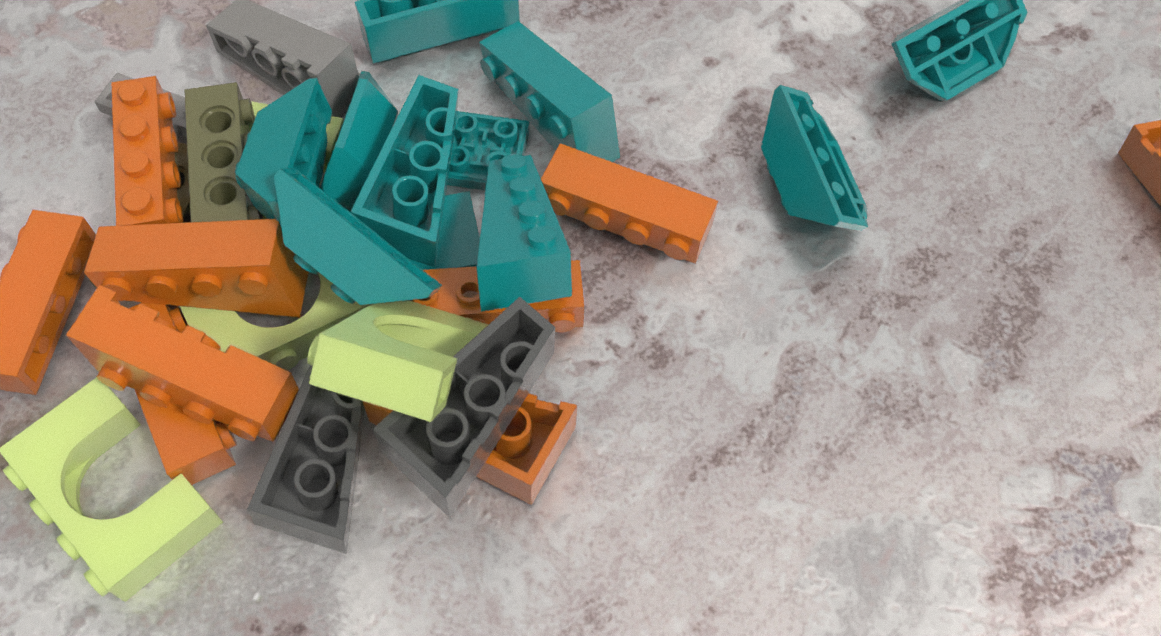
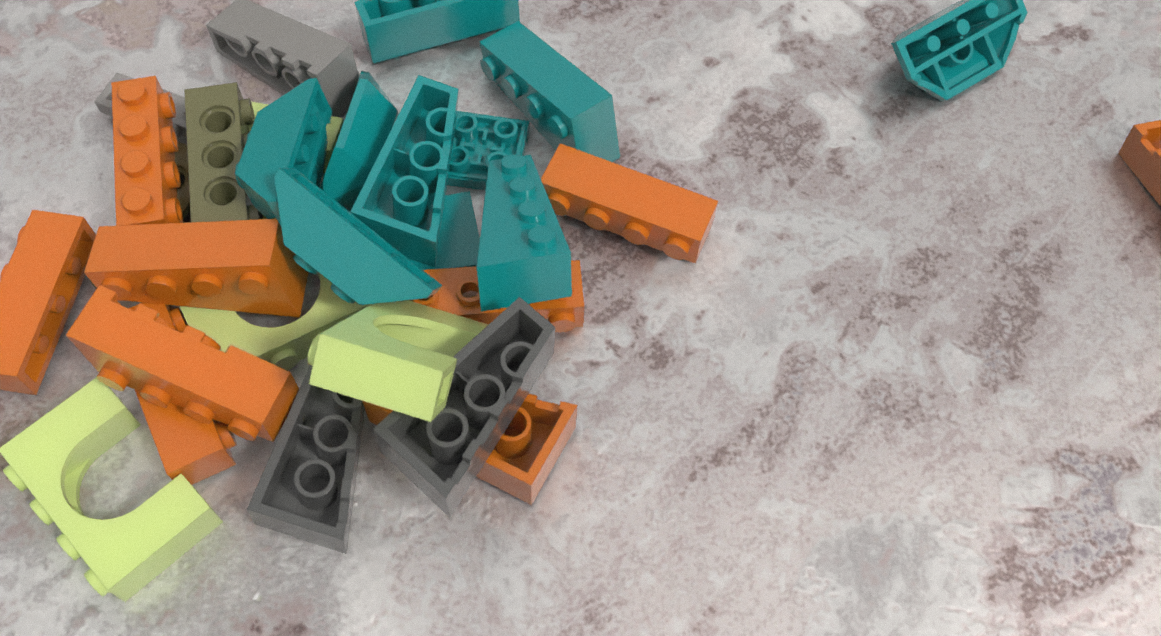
(810, 164): teal wedge -> none

